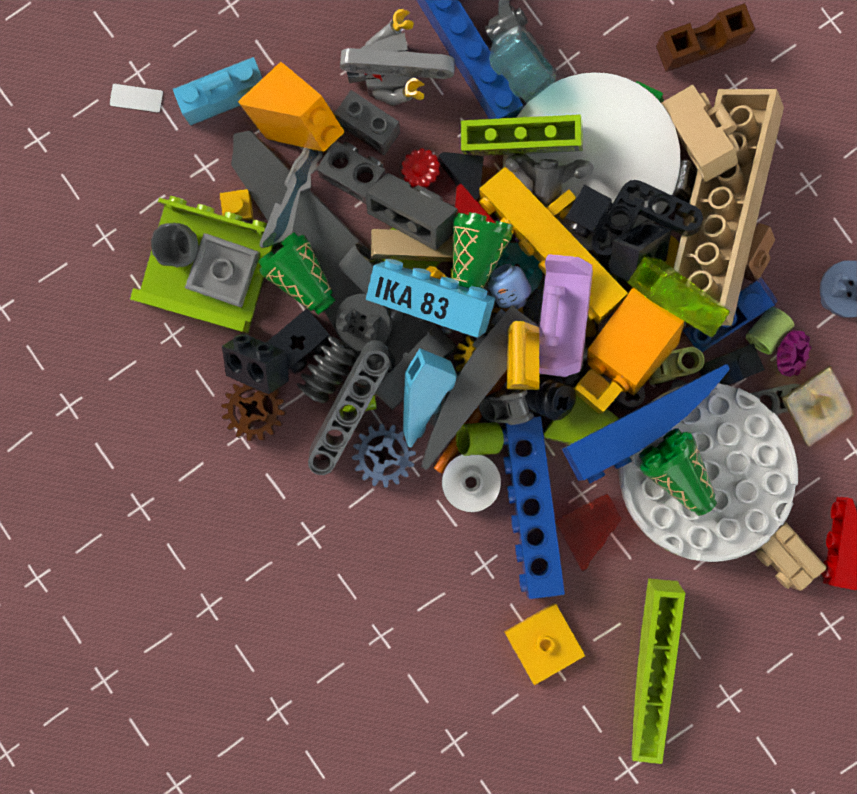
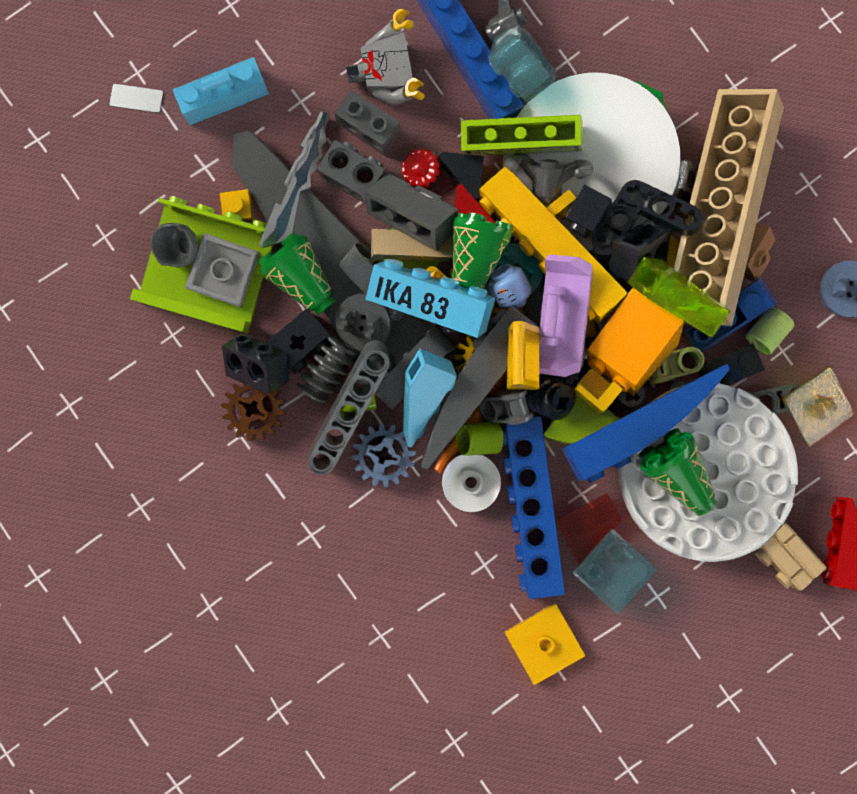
(291, 111): light orange slope -> none
(397, 63): light grey beam -> none
(614, 571): none -> clear light blue slope
(656, 668): lime slope -> none
(688, 45): reddish brown arch -> none
(705, 144): tan piece -> none
(793, 353): magenta gear -> none

